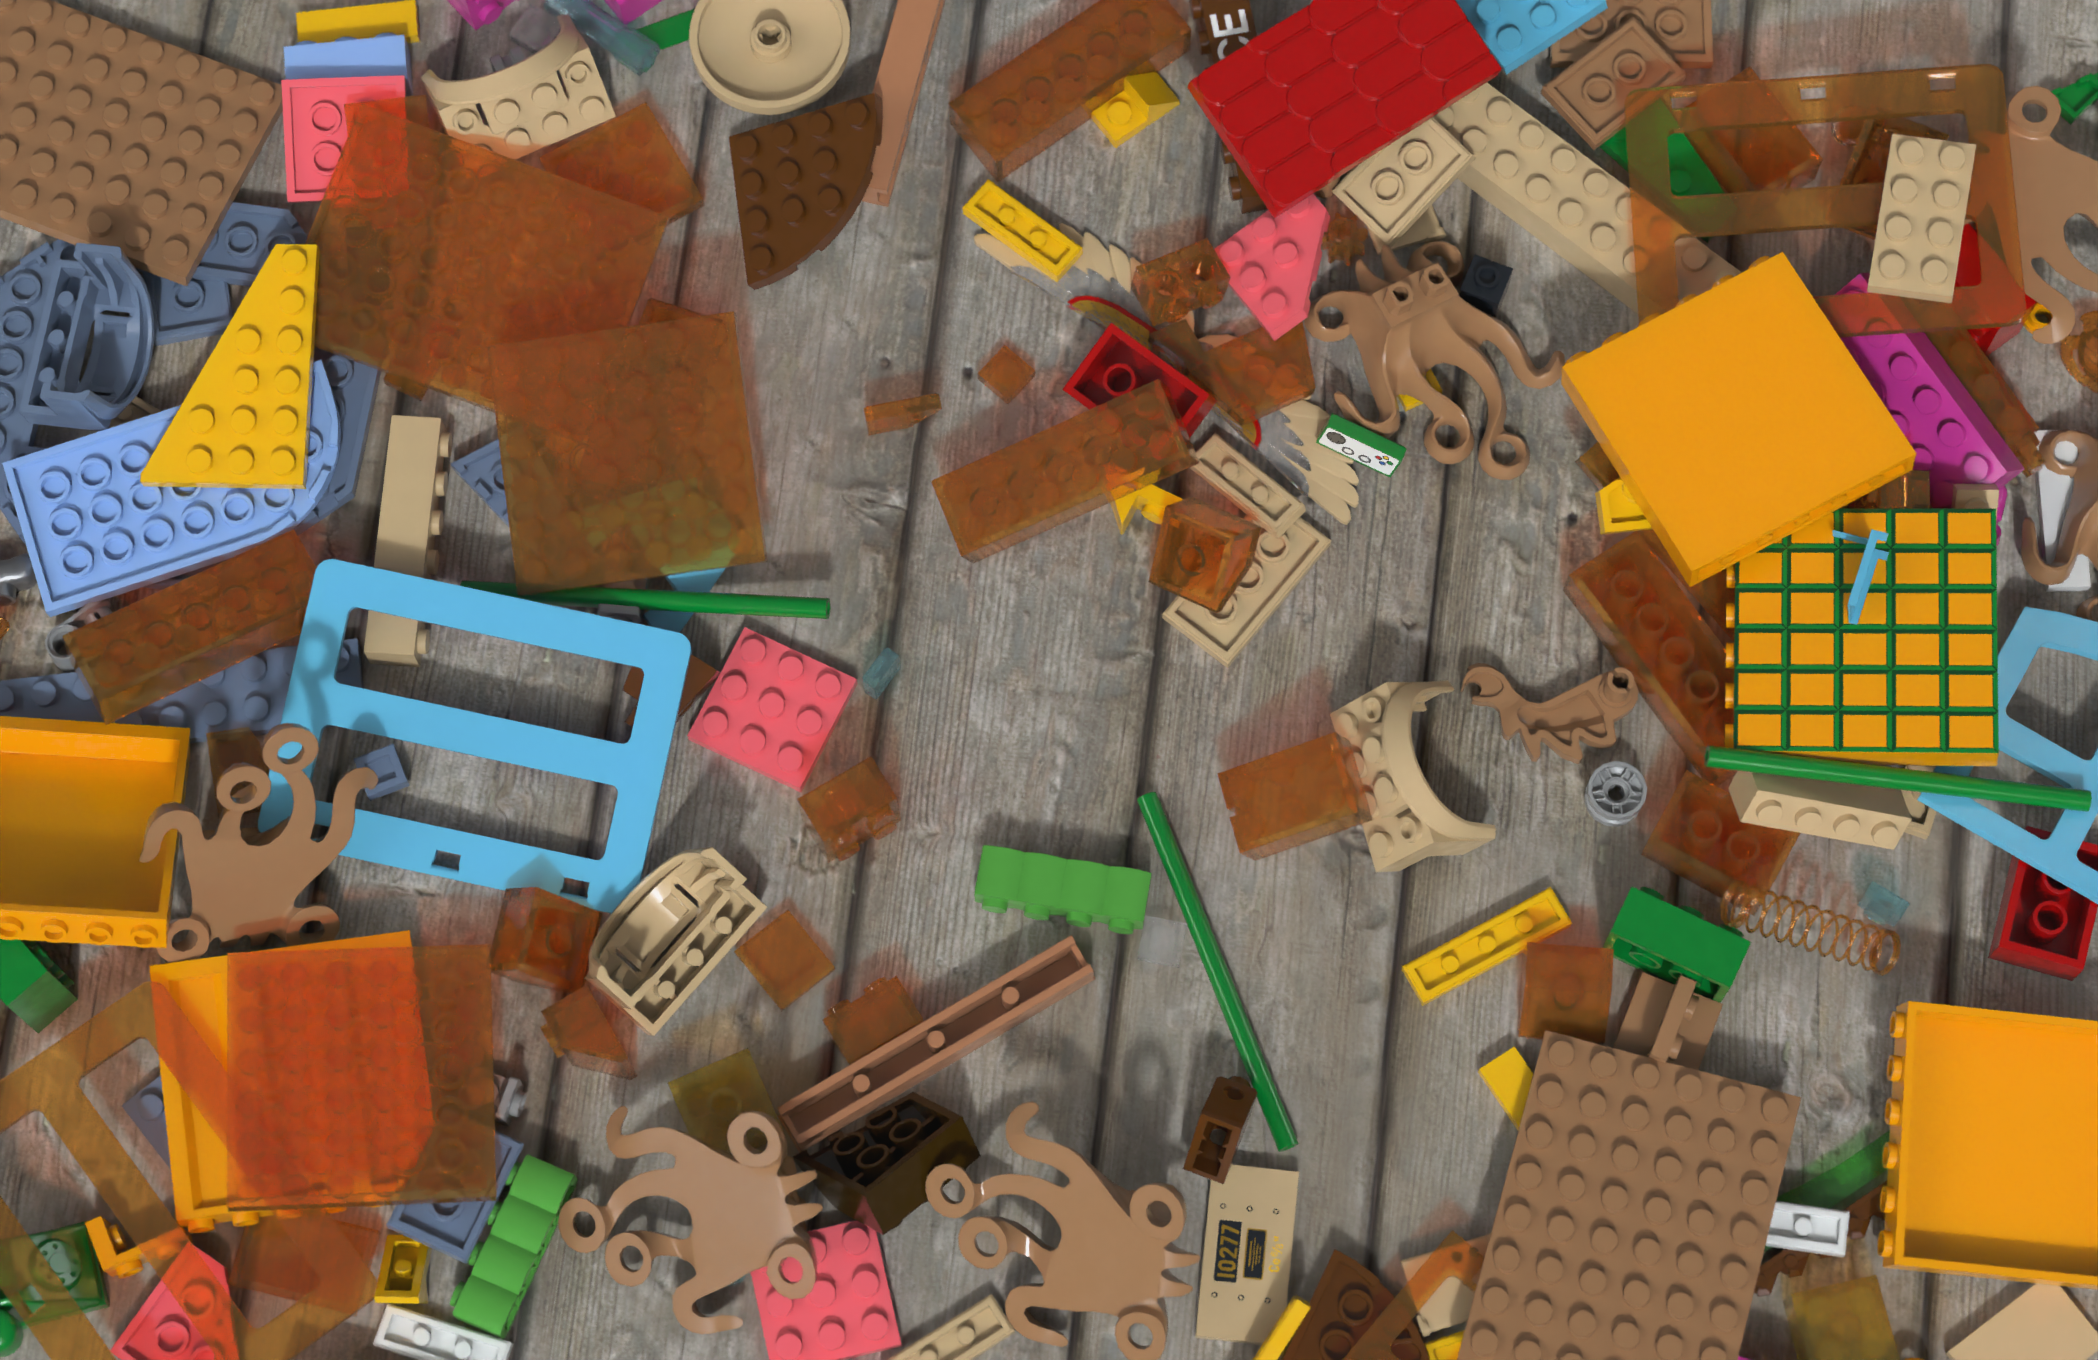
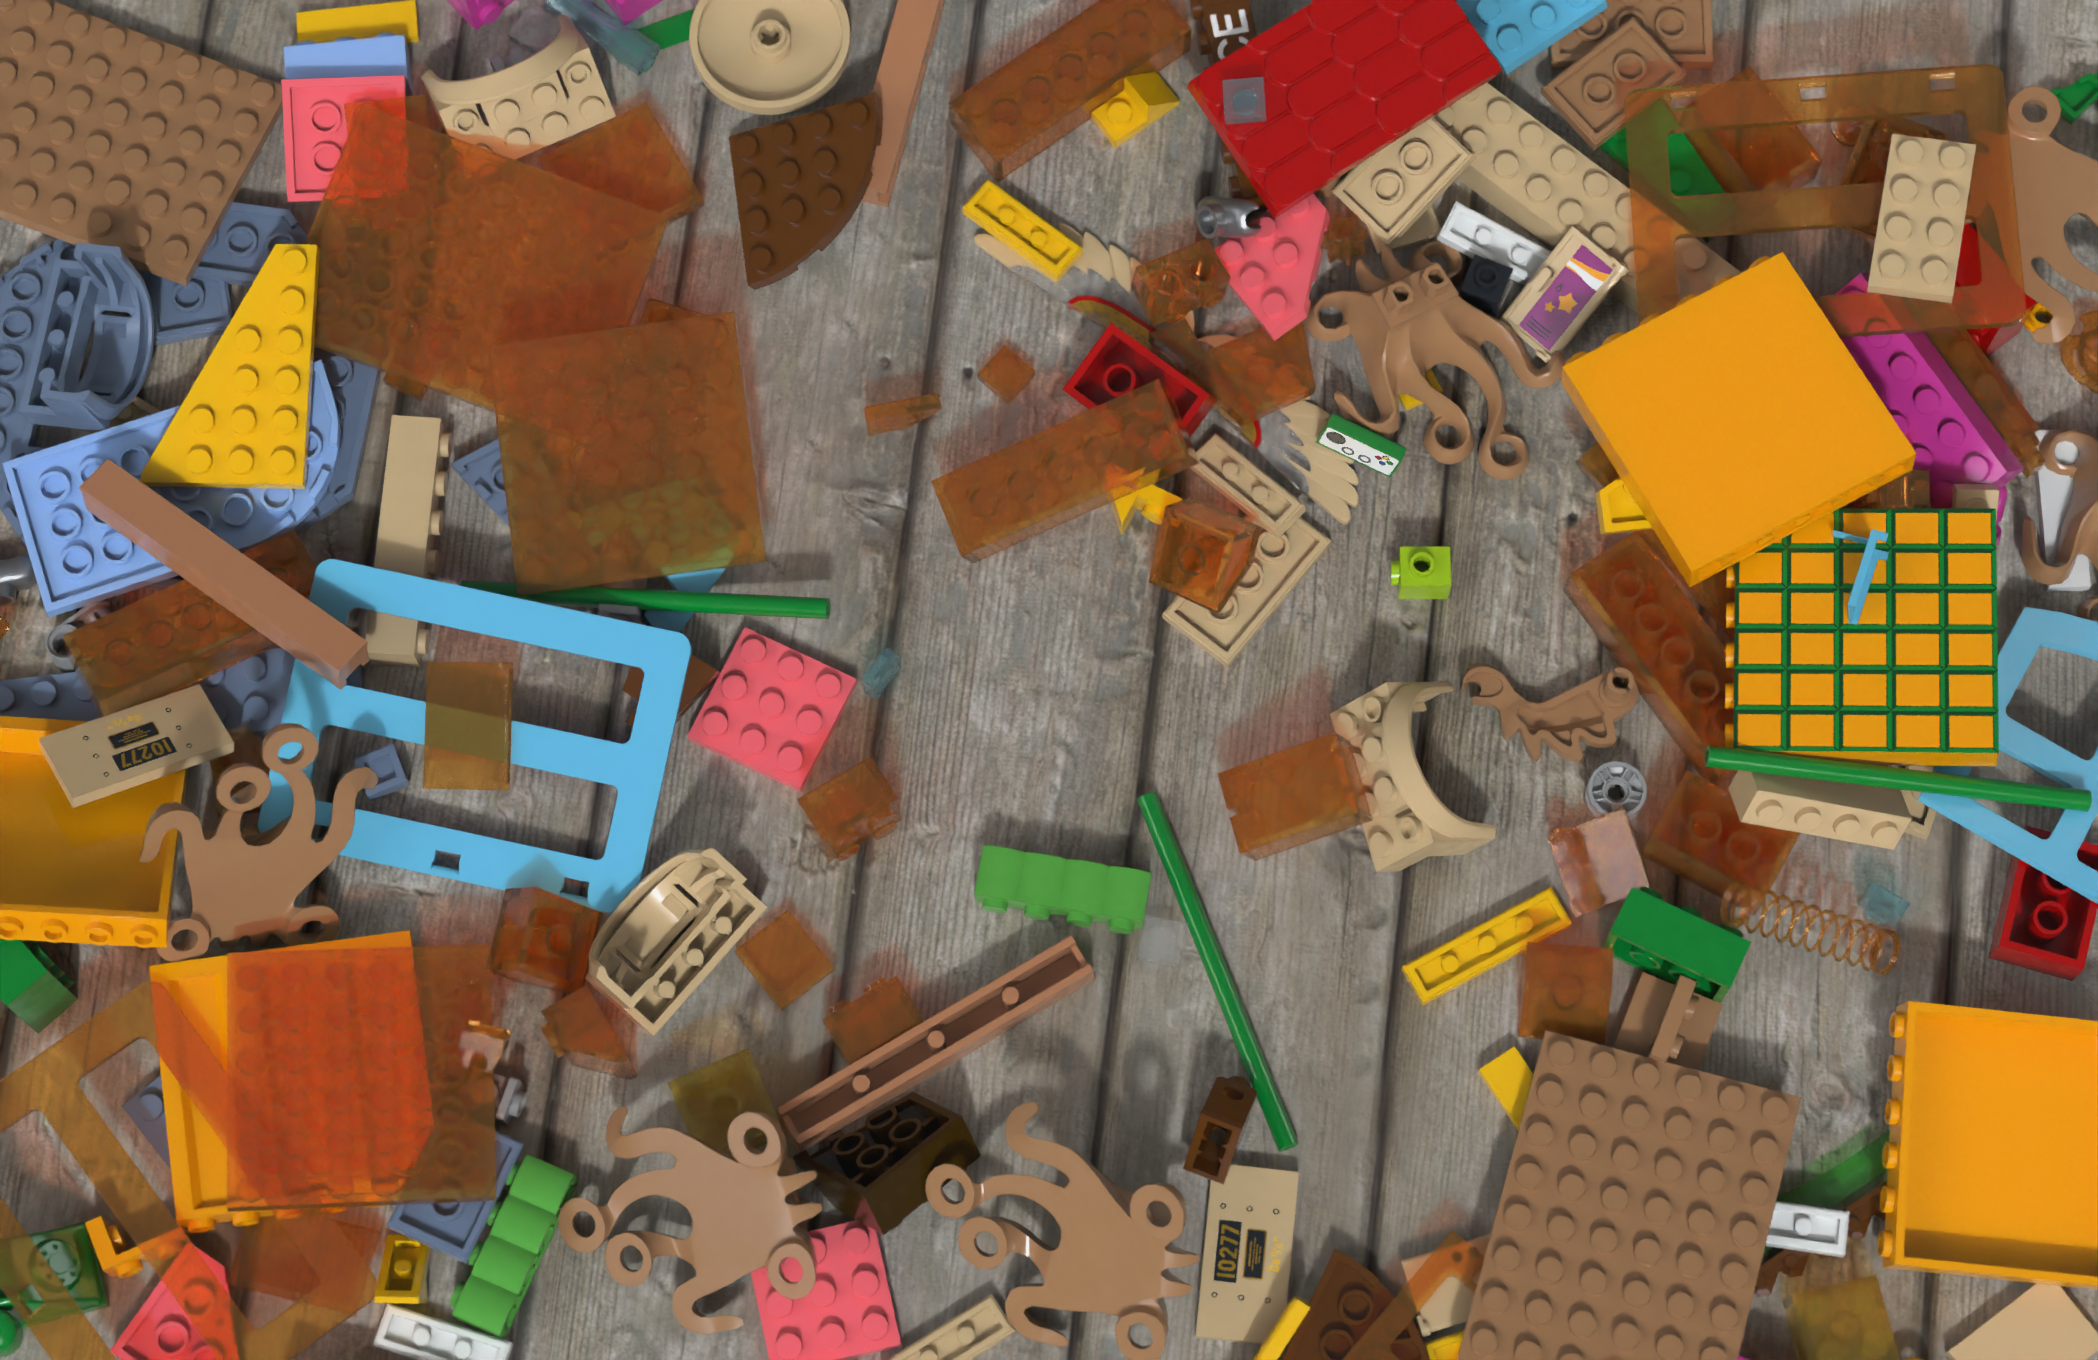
(136, 745): none -> tan tile
(224, 573): none -> nougat tile
(468, 725): none -> clear orange piece
(486, 1040): none -> clear orange tile
(1225, 217): none -> flat silver piece
(1244, 100): none -> clear light blue plate
(1422, 572): none -> lime brick
(1477, 234): none -> white tile
(1568, 298): none -> door
(1598, 861): none -> clear orange hinge

